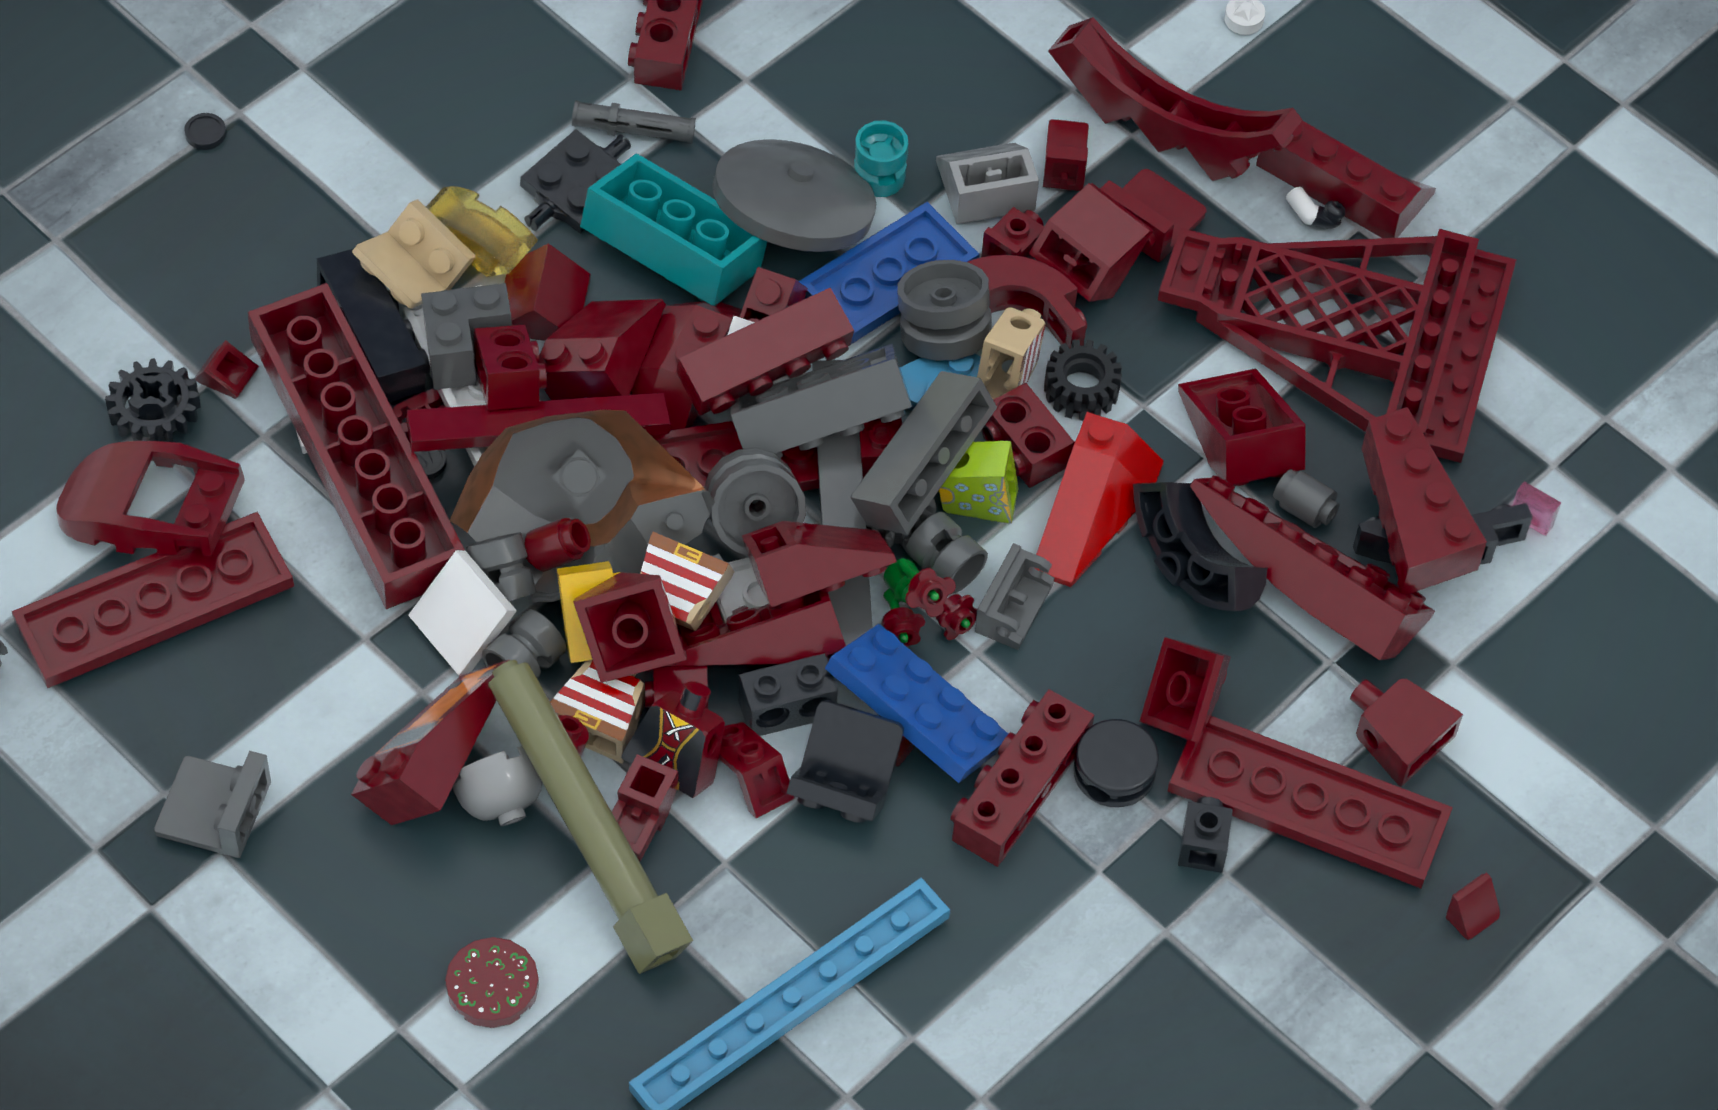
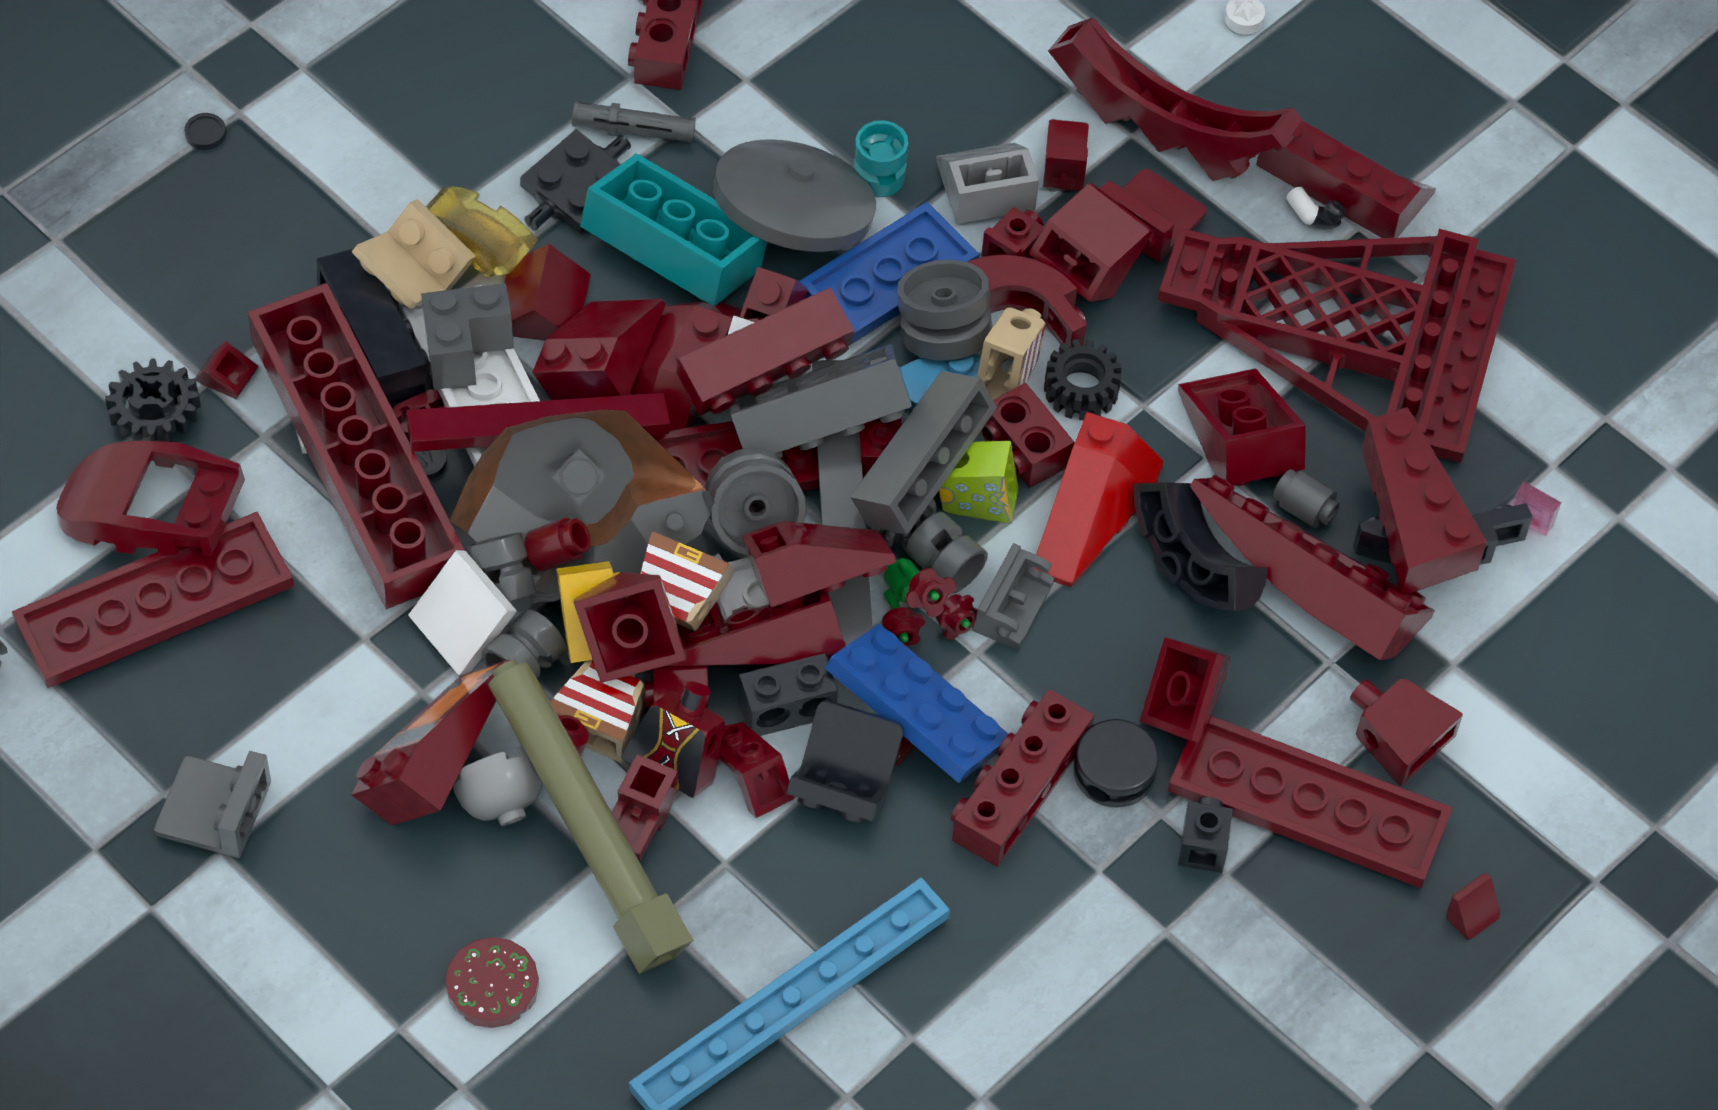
(508, 367): dark red brick -> none

